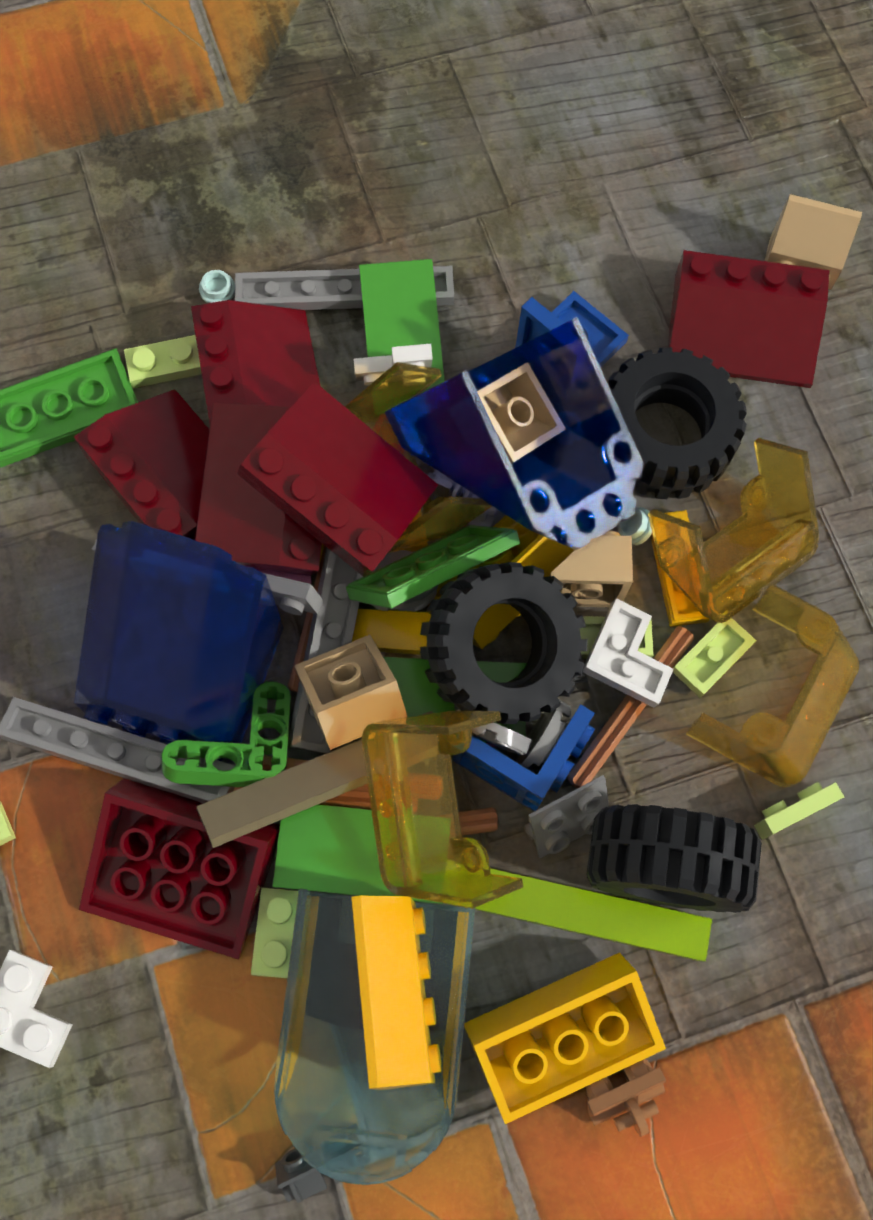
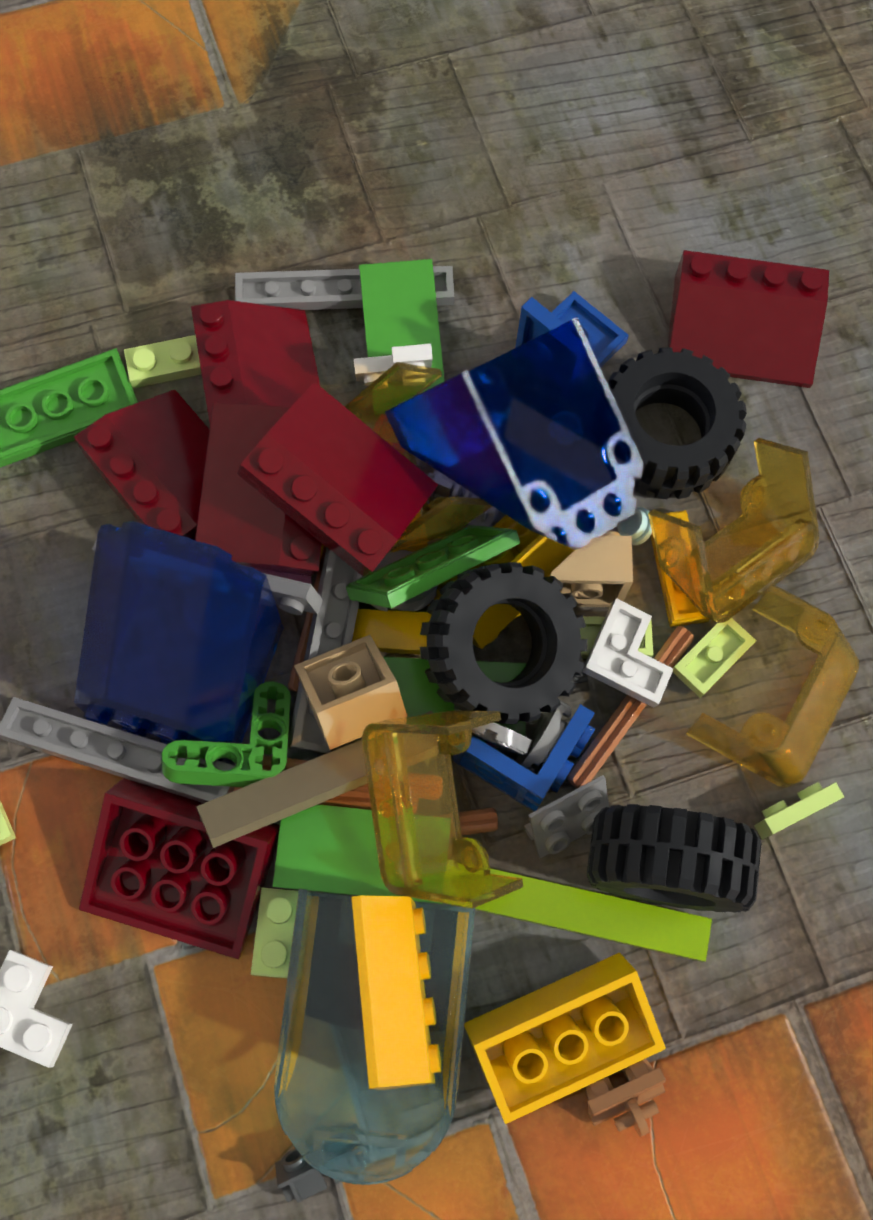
(216, 286): light aqua plate -> none
(520, 412): tan slope -> none
(813, 235): tan slope -> none

